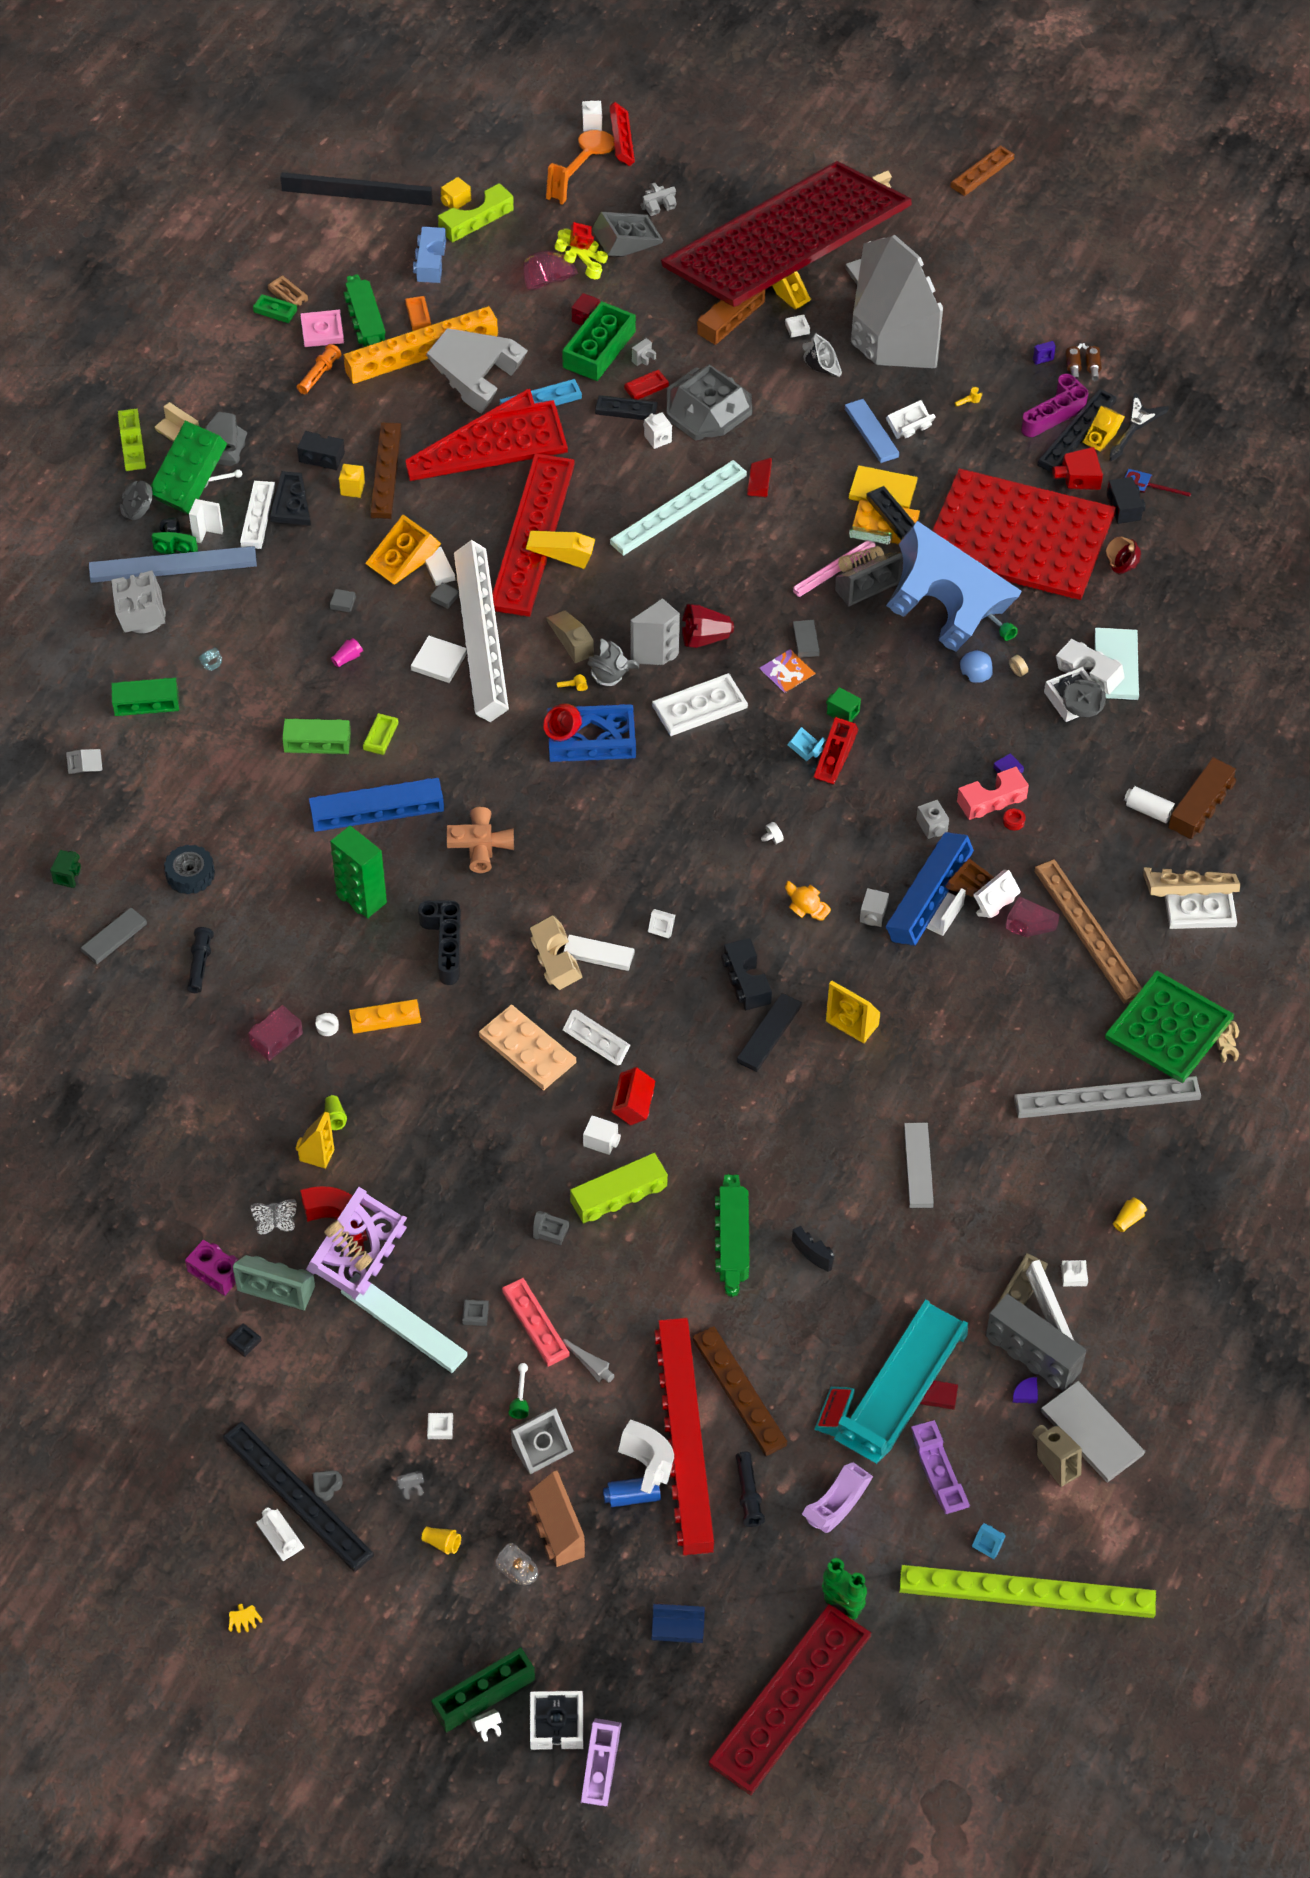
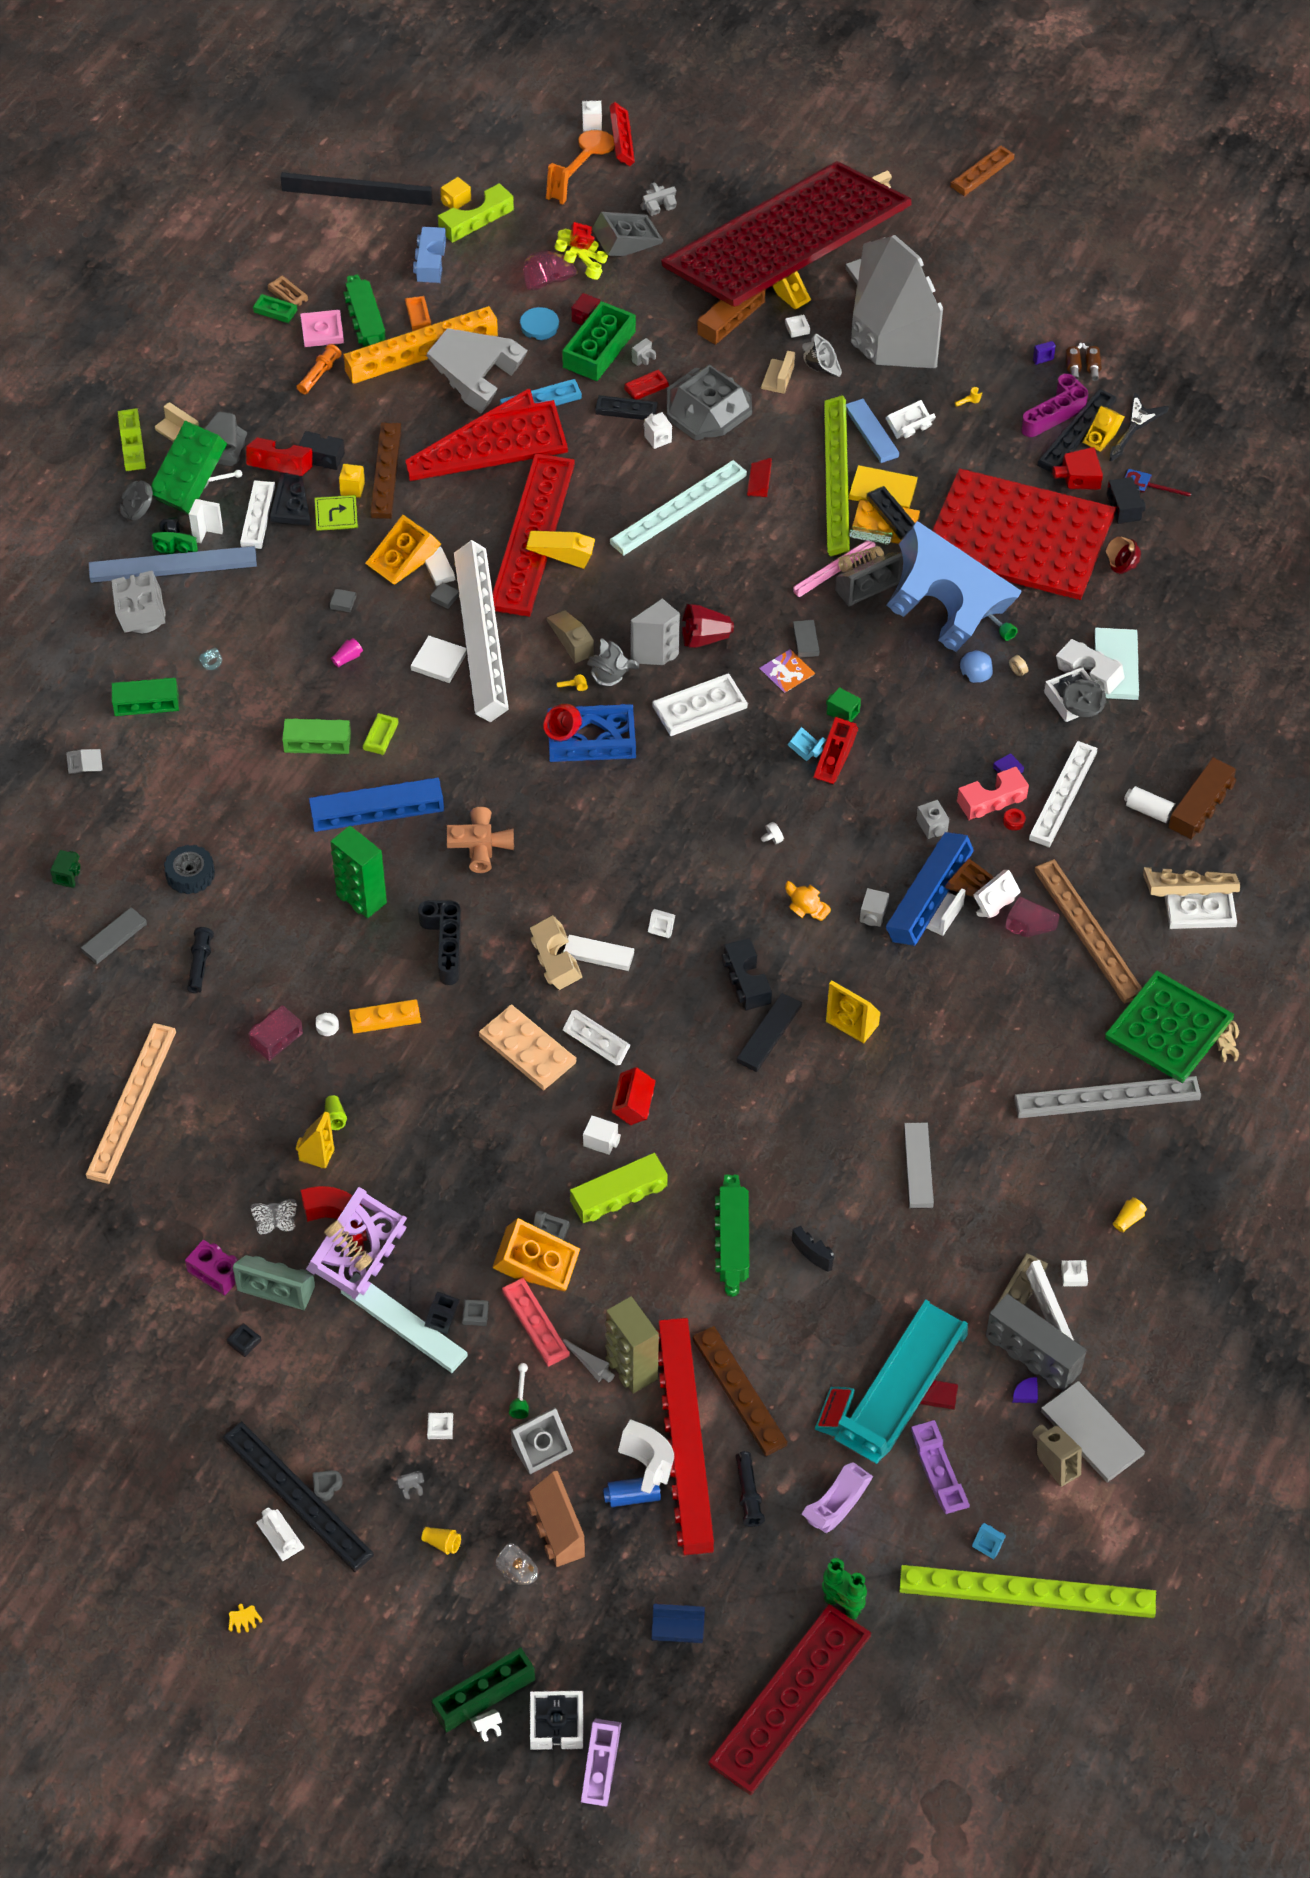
(130, 1103): none -> light nougat tile
(294, 460): none -> red arch
(336, 512): none -> lime piece
(442, 1312): none -> black brick
(535, 1256): none -> light orange slope
(539, 323): none -> dark azure tile
(631, 1345): none -> olive brick
(779, 373): none -> tan panel
(836, 476): none -> lime plate
(1063, 794): none -> white plate

